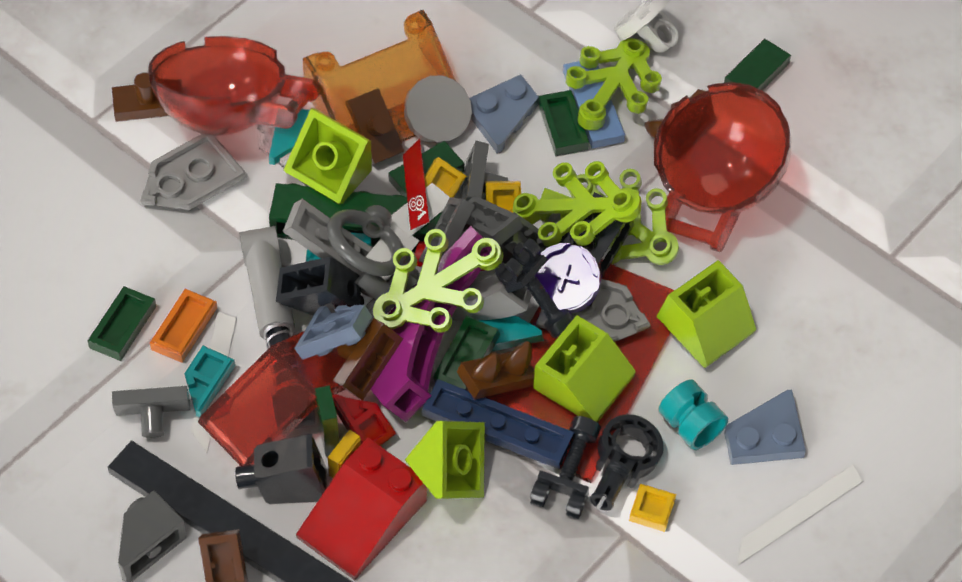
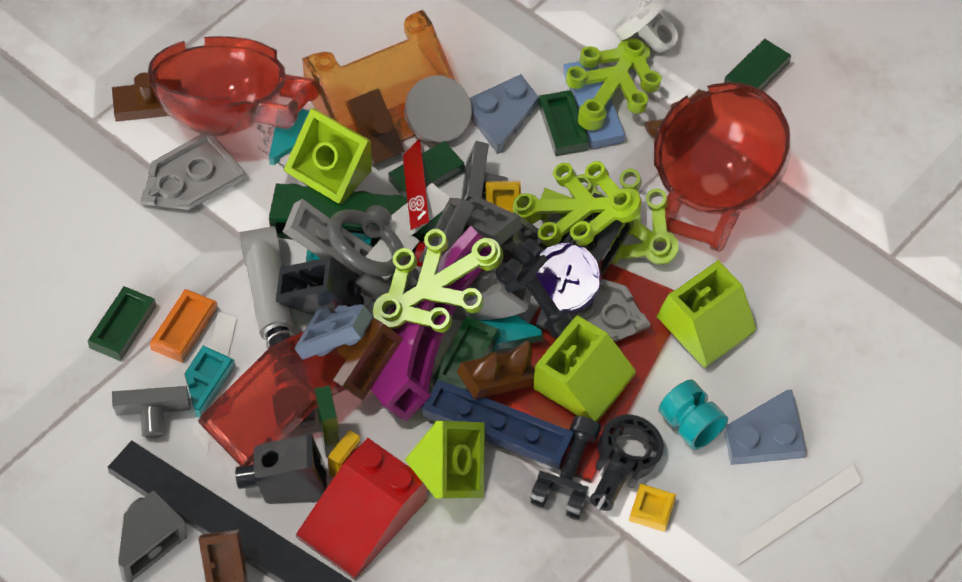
(363, 419): red tile -> none
(444, 177): yellow tile -> none

